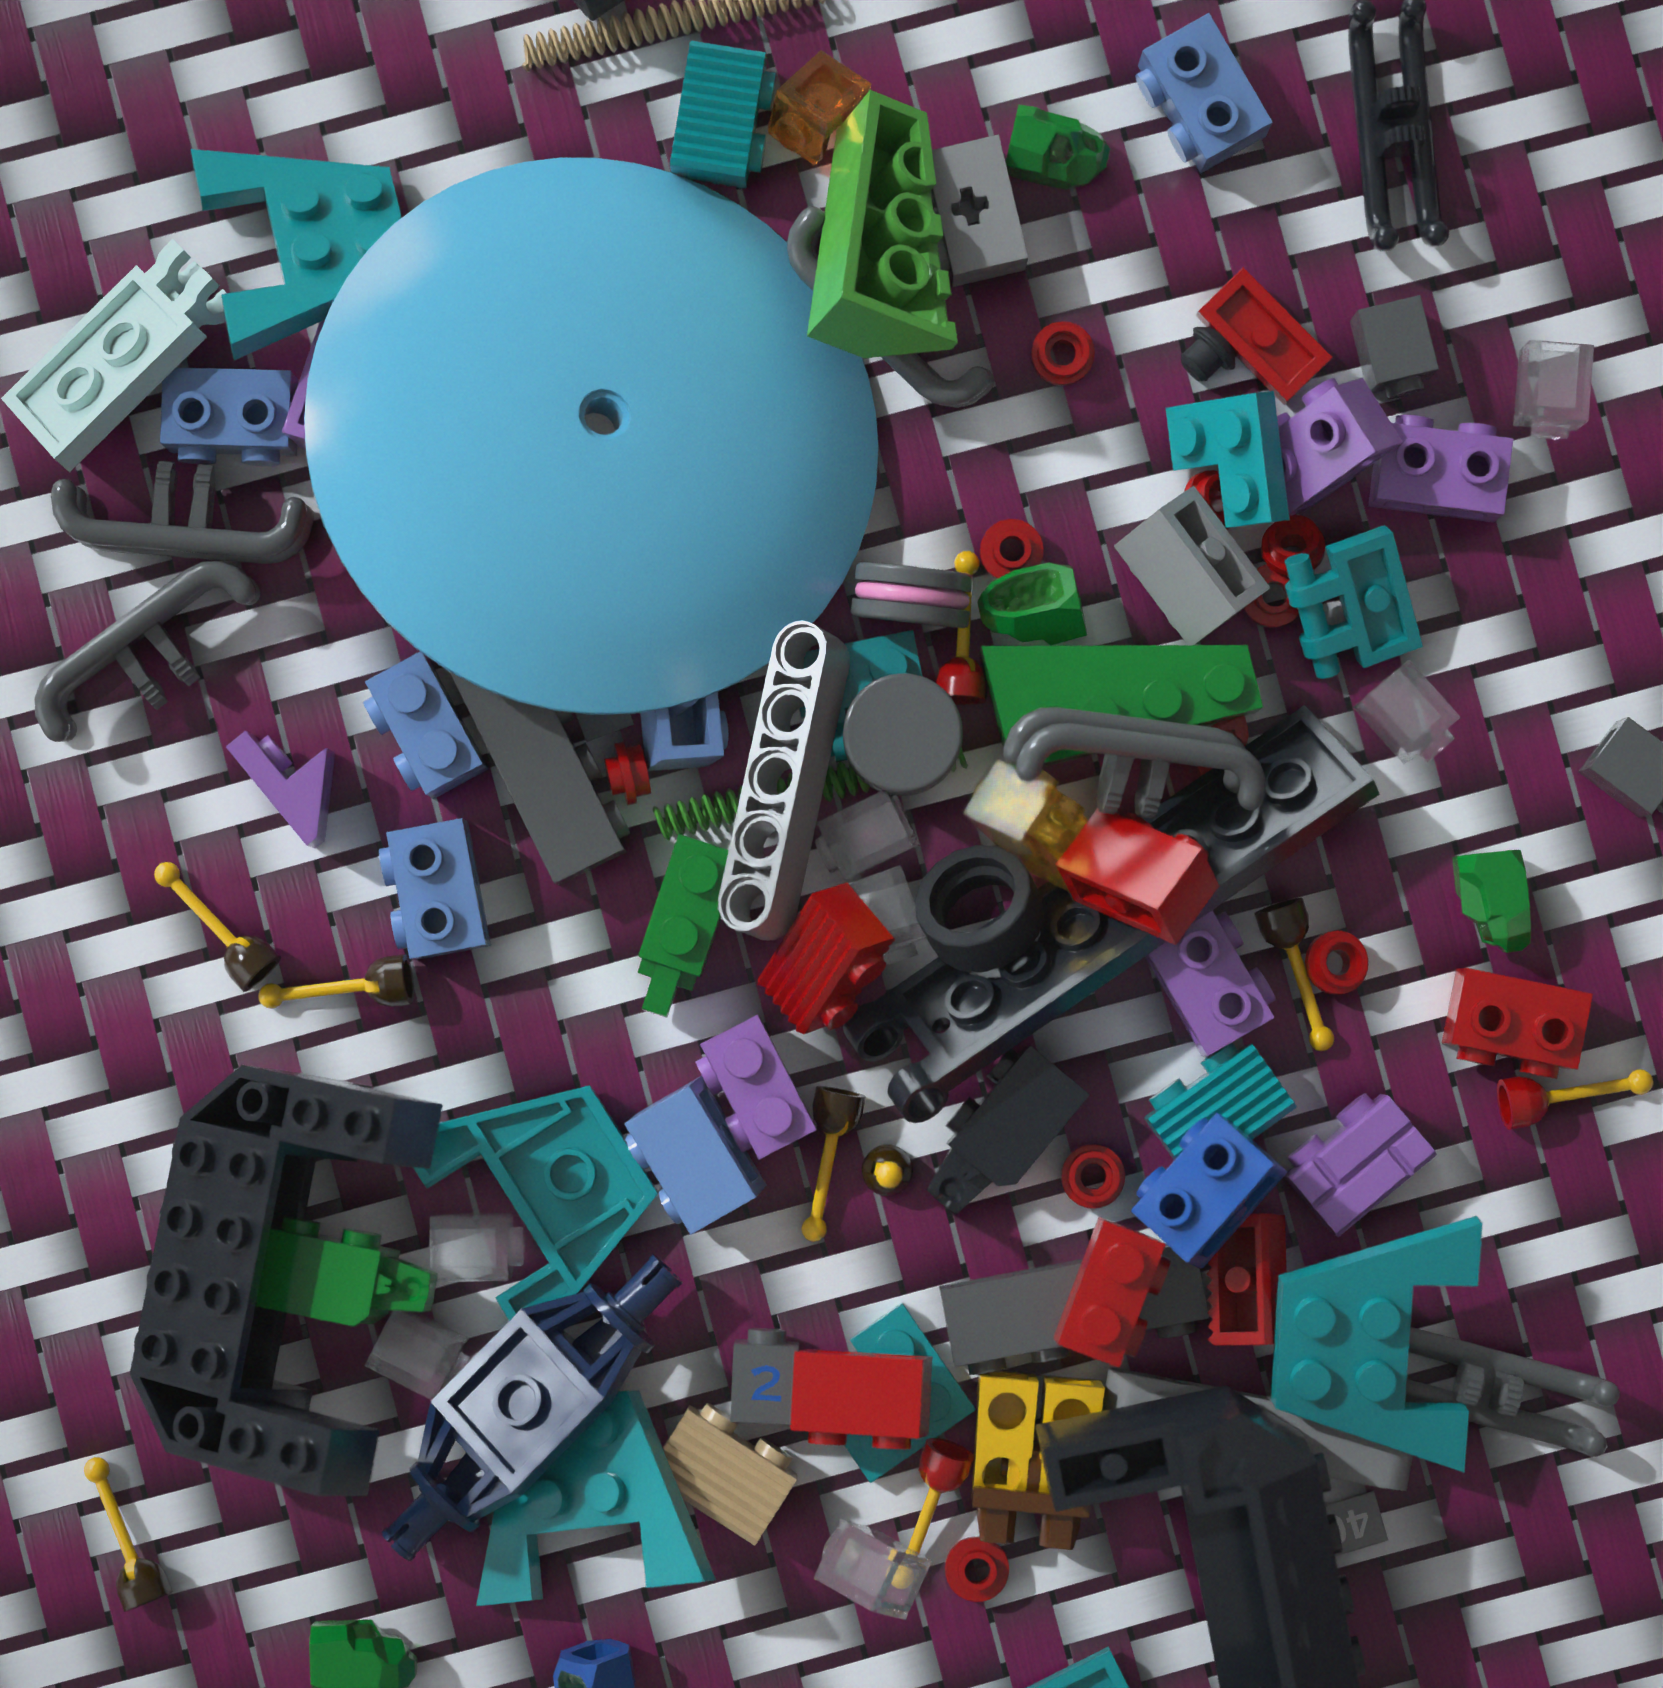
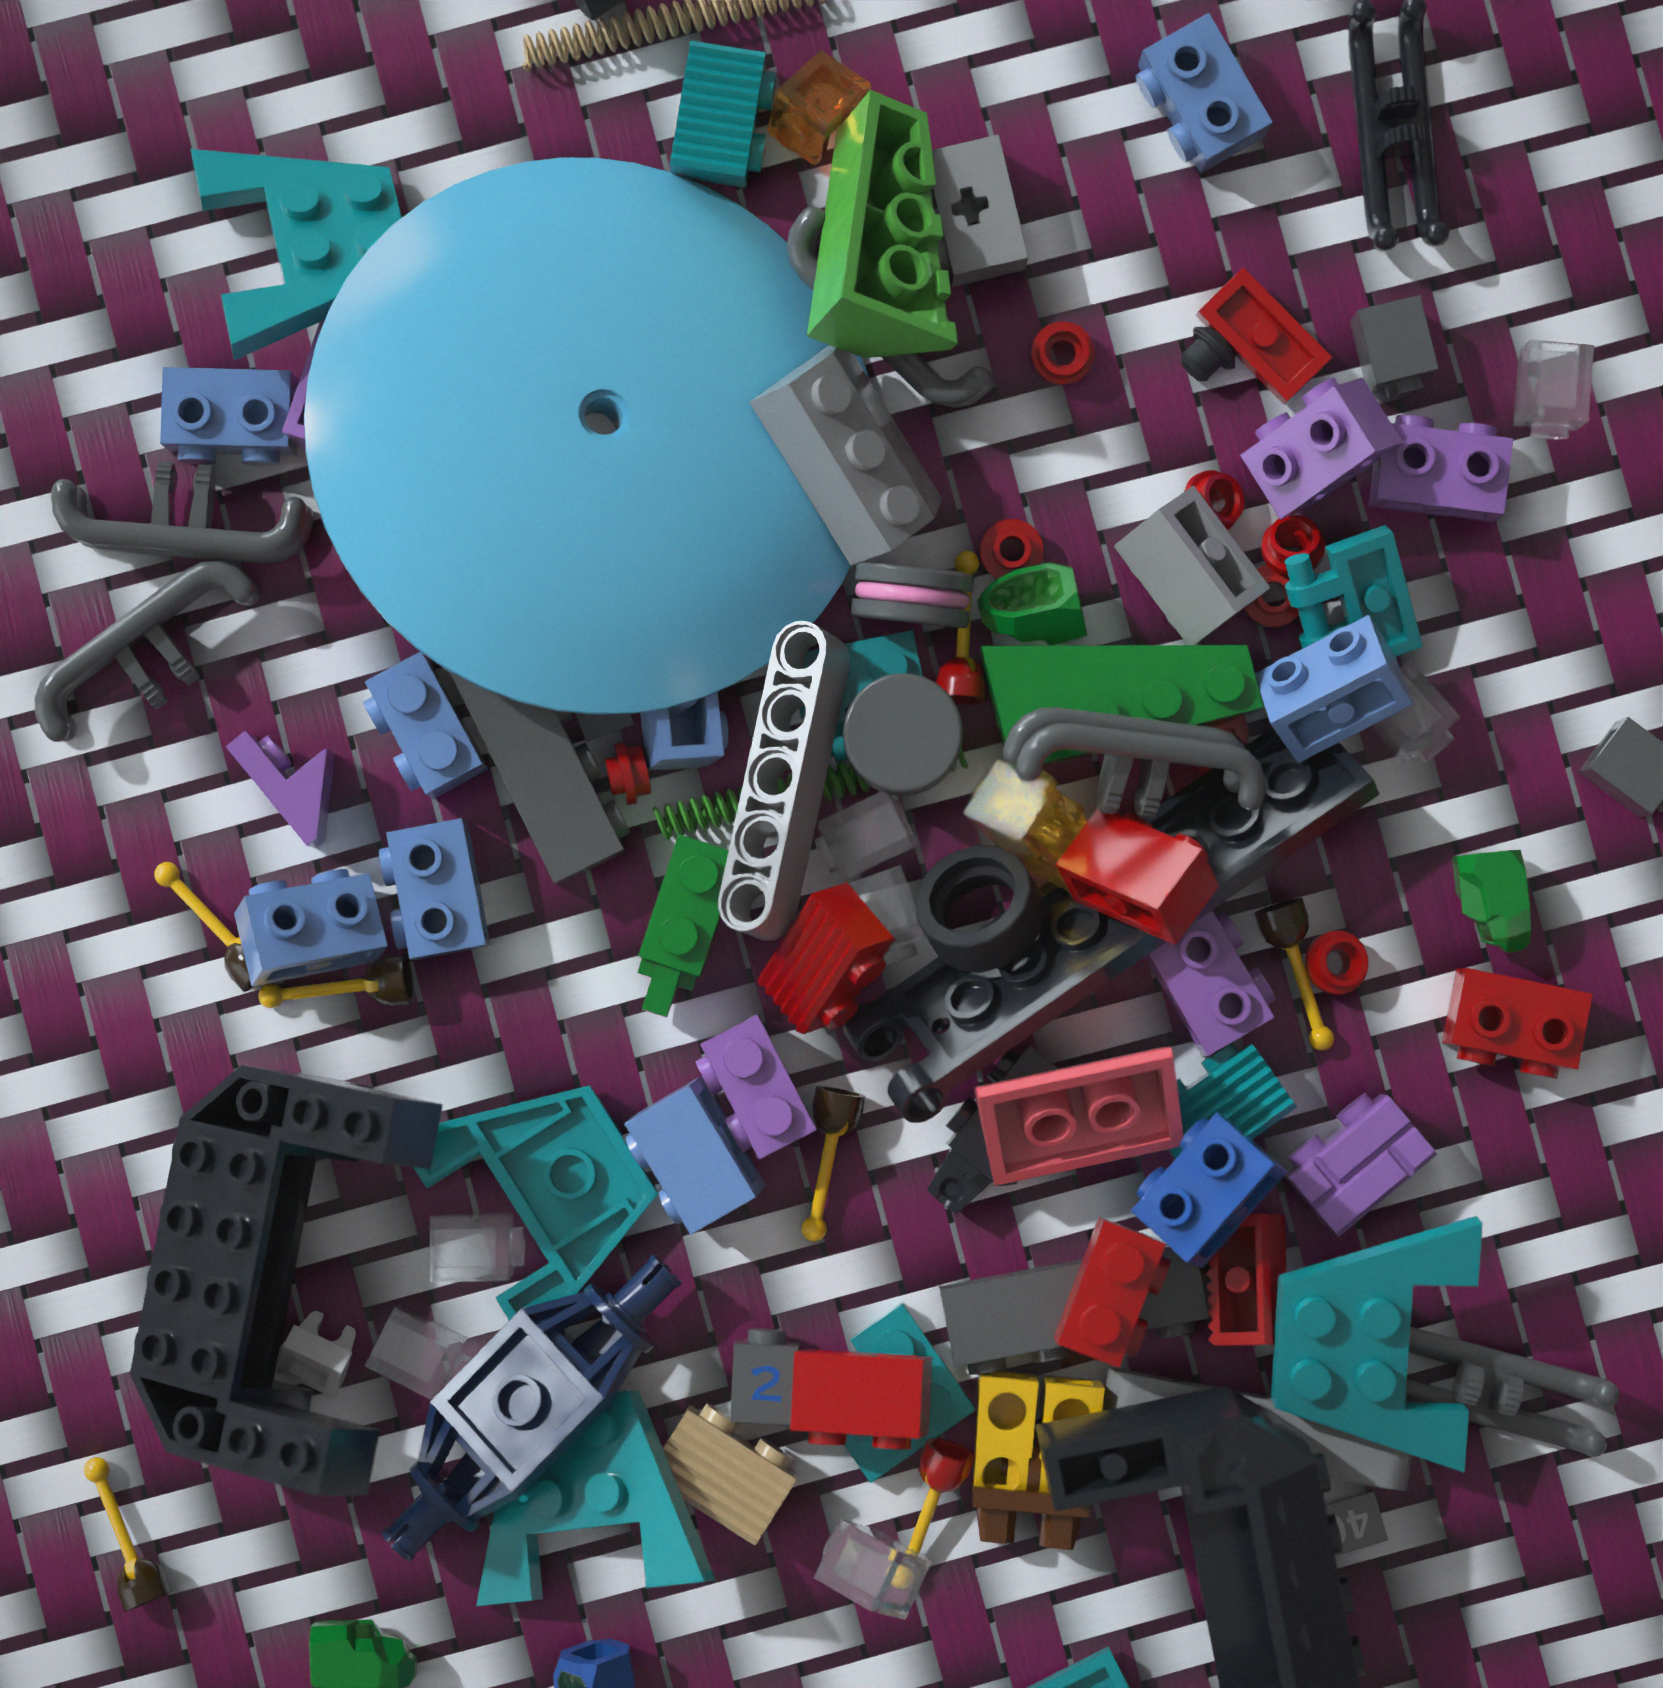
(116, 355): light aqua tile -> none
(309, 927): none -> medium blue brick
(316, 1359): none -> white tile
(339, 1278): green hinge -> none
(848, 454): none -> light grey slope
(887, 1175): dark brown hinge -> none
(970, 1549): red plate -> none
(1054, 150): green rock -> none
(1080, 1115): none -> coral slope
(1113, 1180): red plate -> none
(1244, 443): teal plate -> none
(1333, 689): none -> medium blue brick
(1526, 1101): hinge -> none

